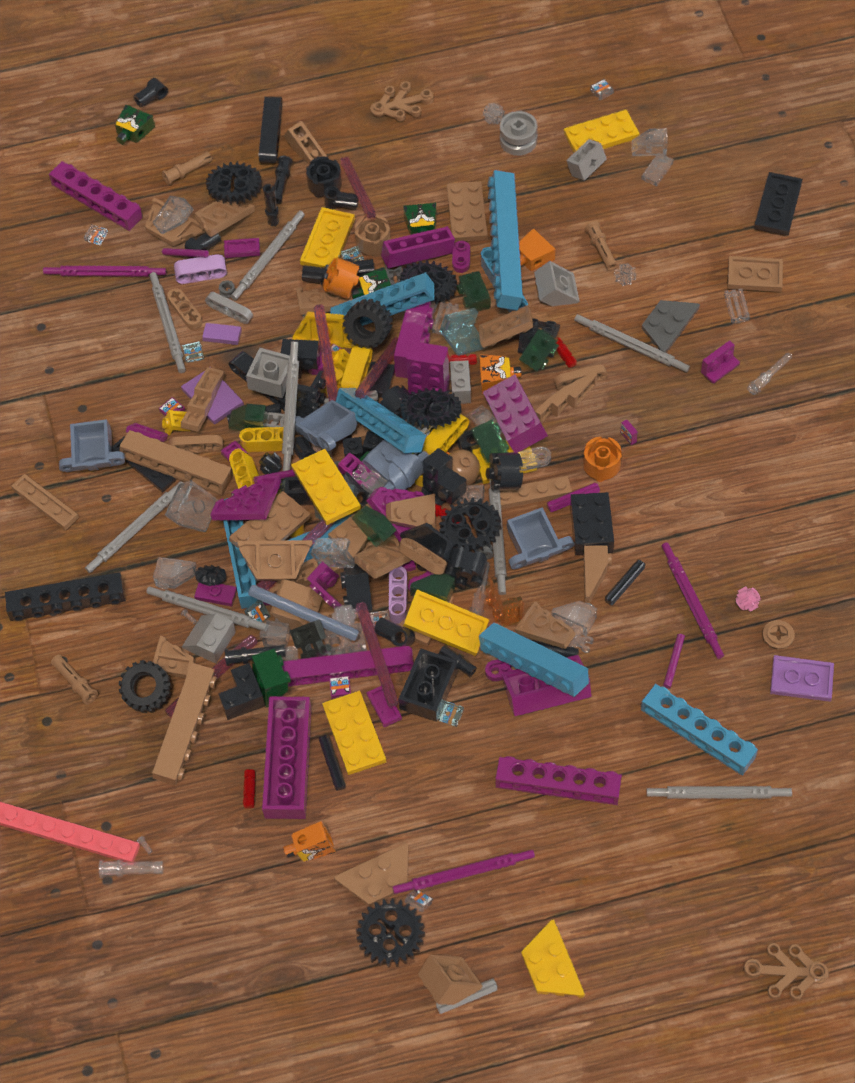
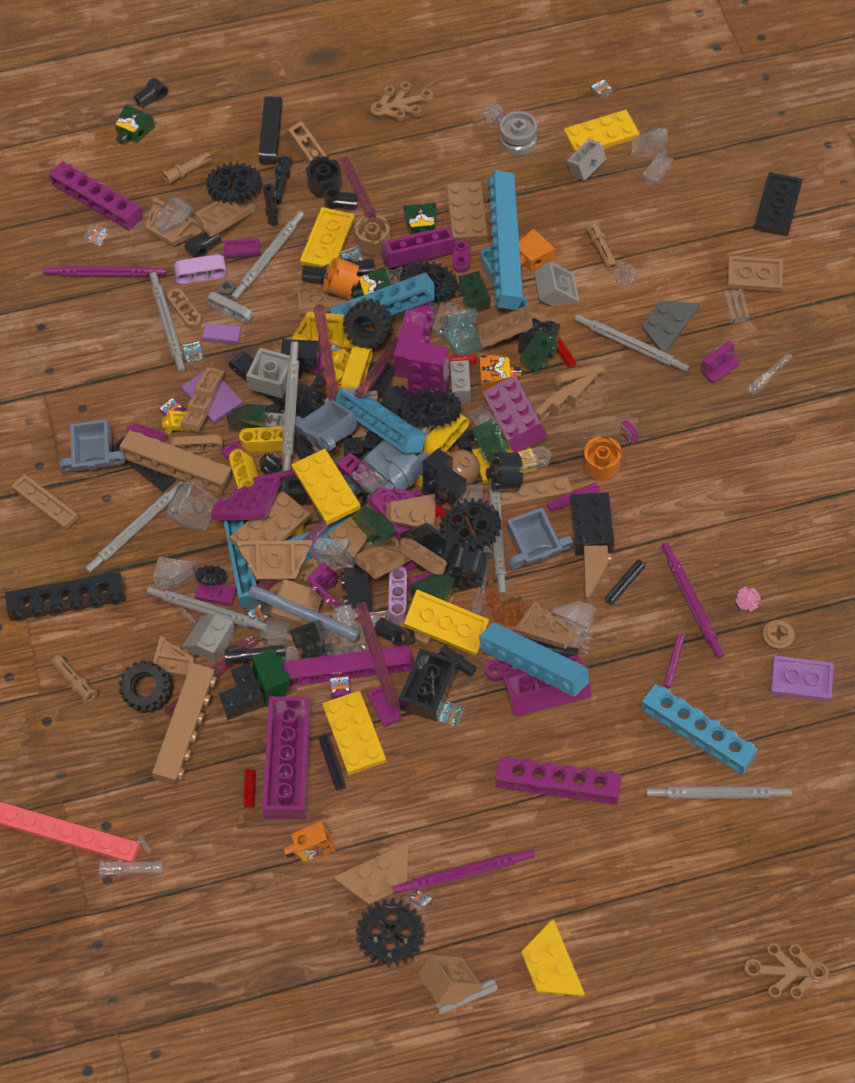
(185, 252): magenta bar -> none

